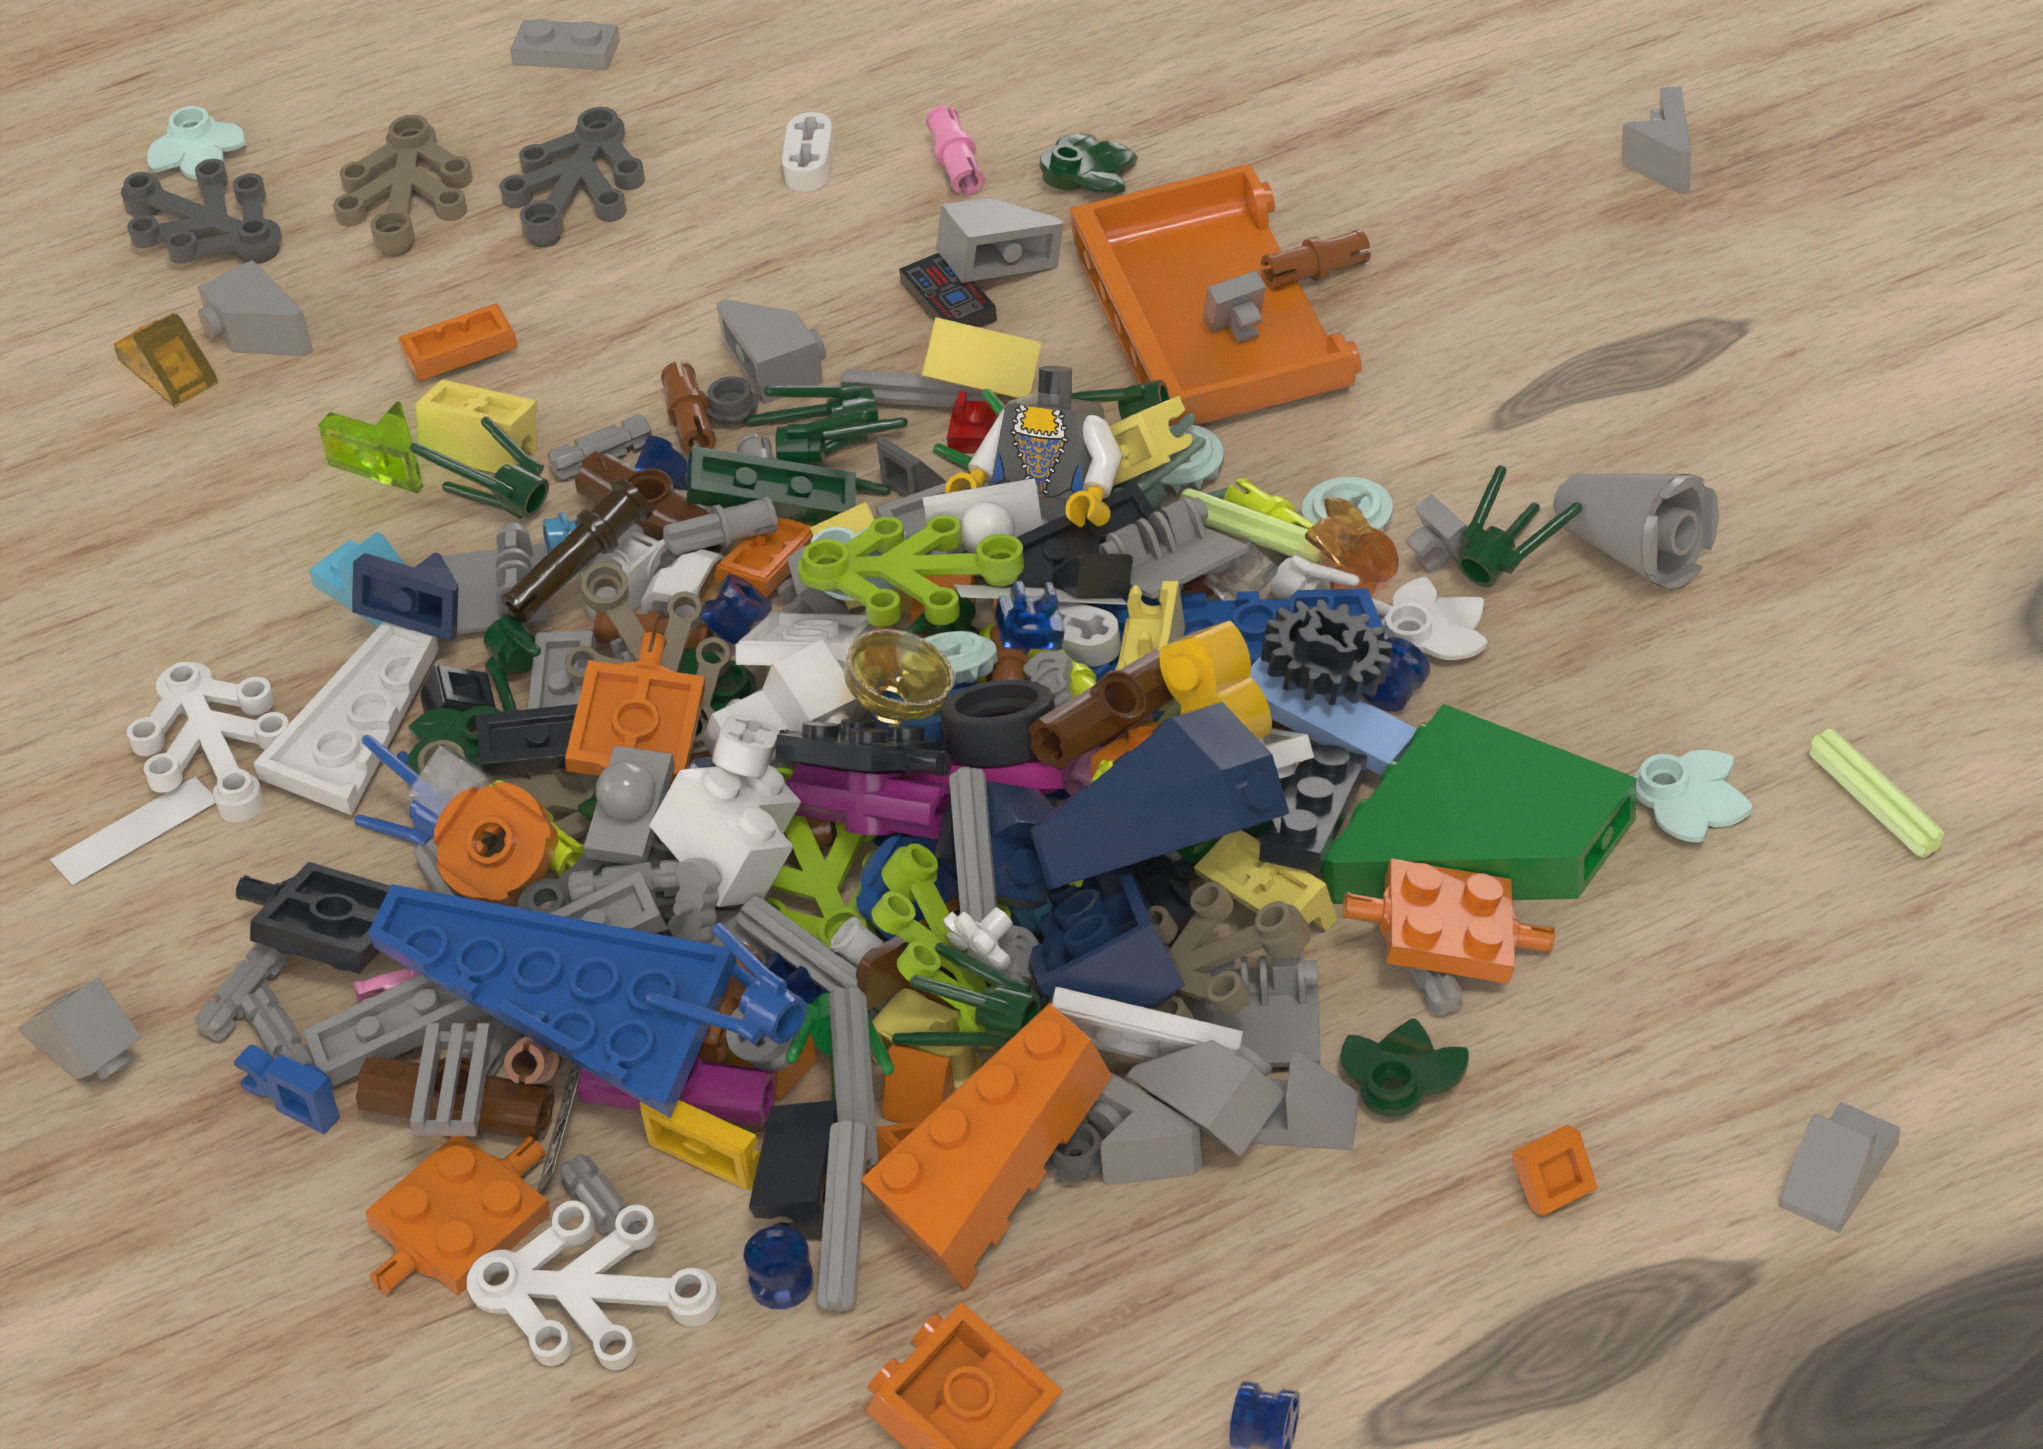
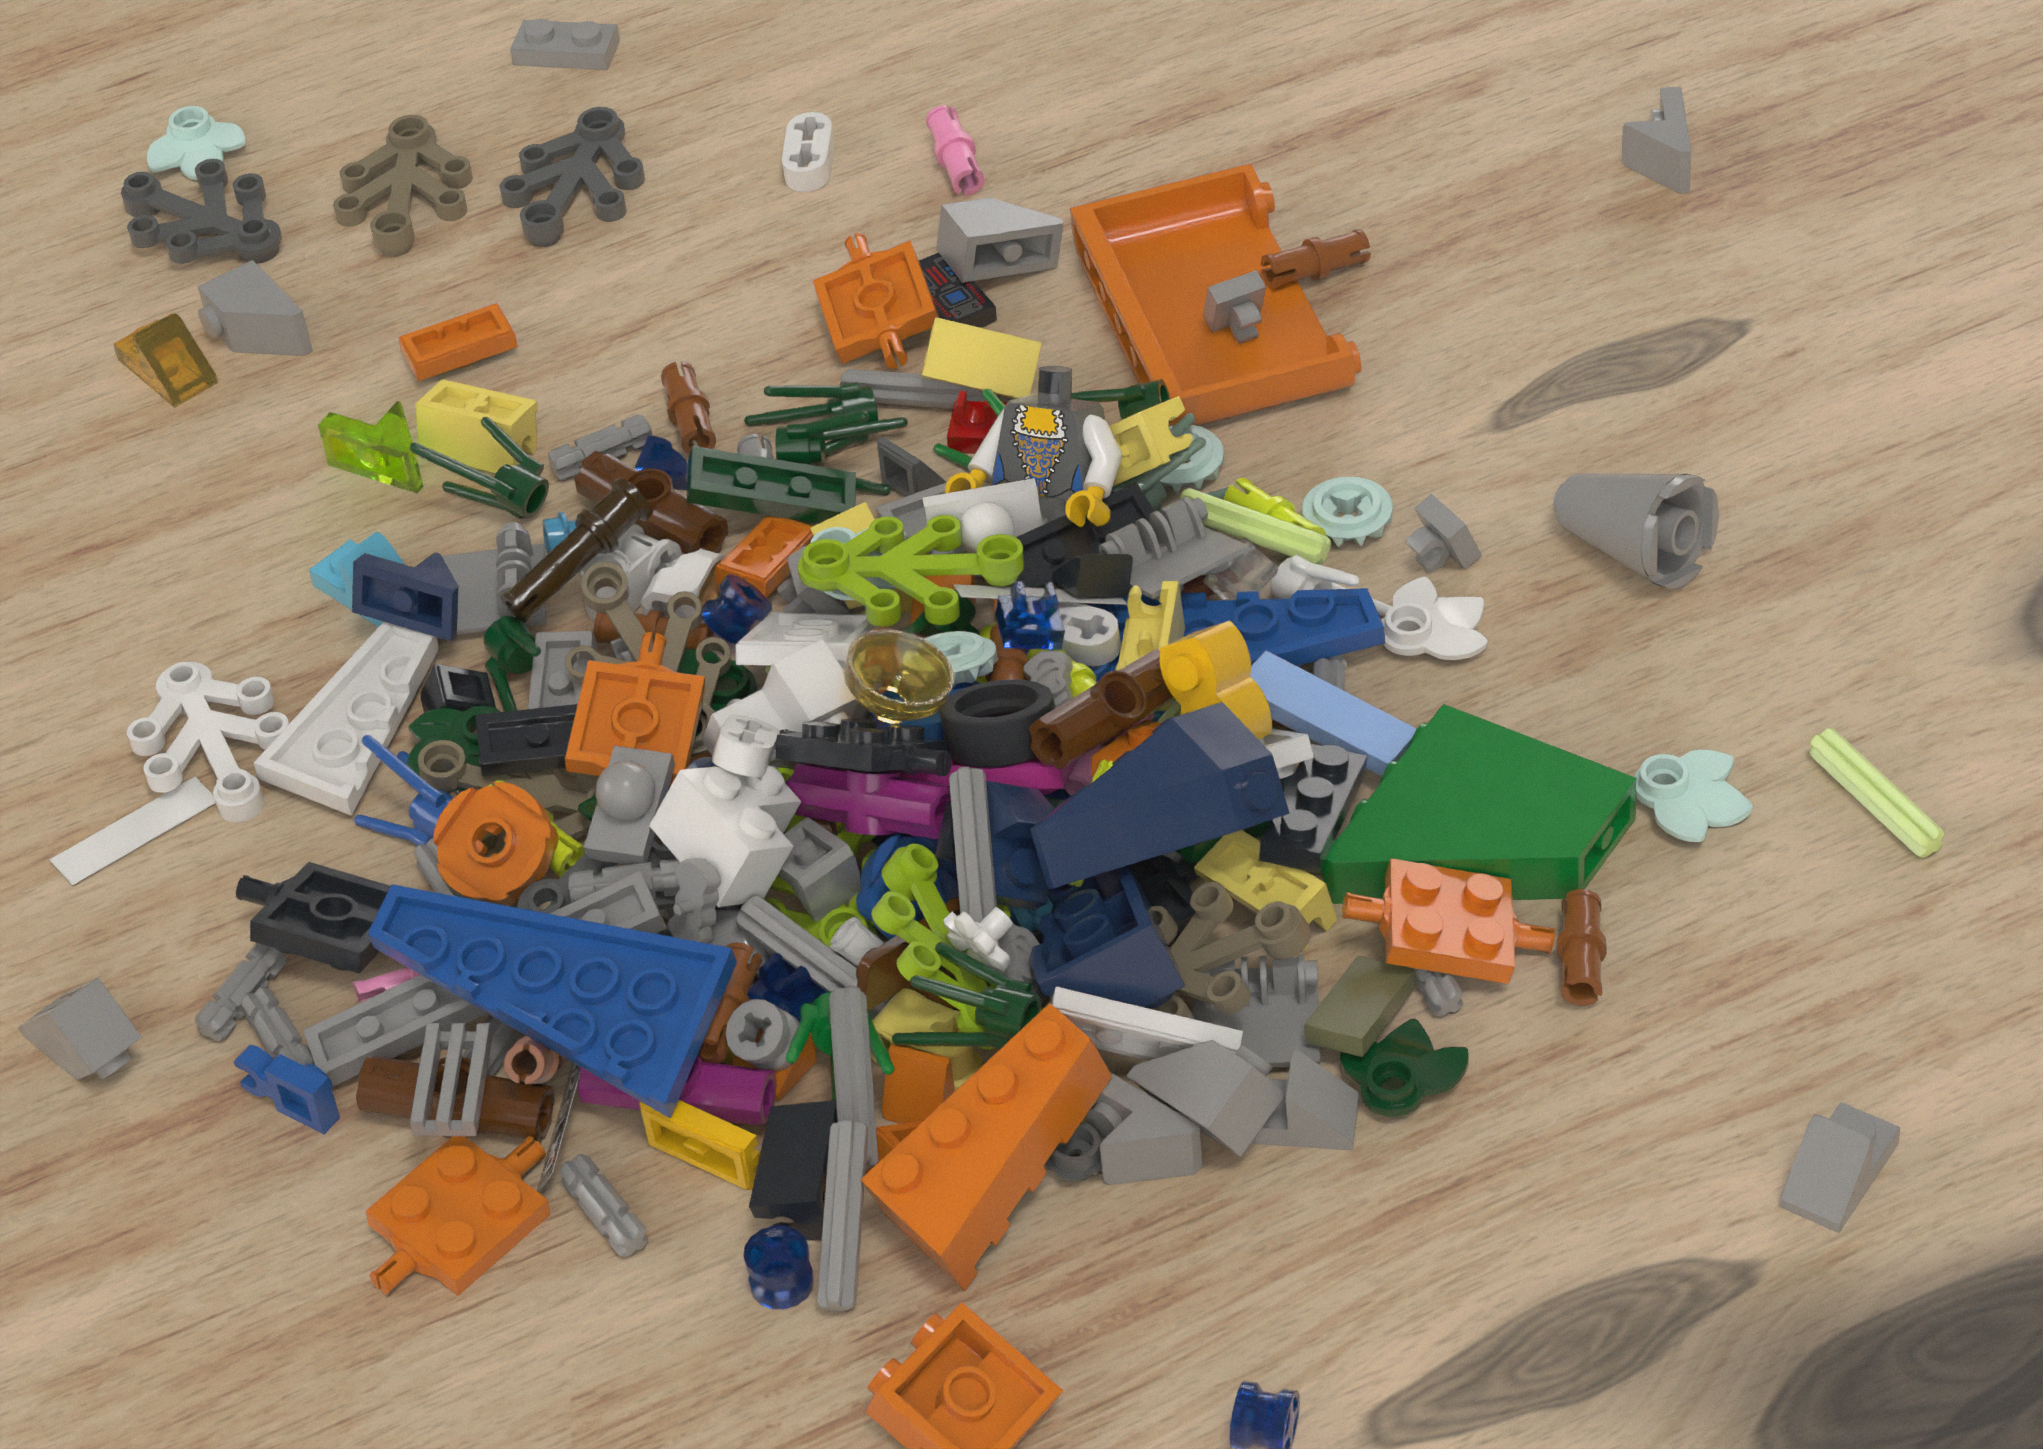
(445, 778): clear tile -> none
(584, 1283): white plant -> none
(721, 527): light grey axle -> none
(731, 400): dark grey plate -> none
(766, 1003): blue plant -> none
(771, 346): light grey slope -> none
(820, 869): none -> light grey slope
(876, 301): none -> orange plate
(1085, 162): dark green plate -> none
(1322, 649): black gear -> none
(1354, 545): clear orange plate -> none
(1359, 1006): none -> olive tile
(1406, 673): clear blue wheel -> none
(1493, 550): dark green plant -> none
(1554, 1170): orange tile -> none
(1581, 947): none -> dark orange pin

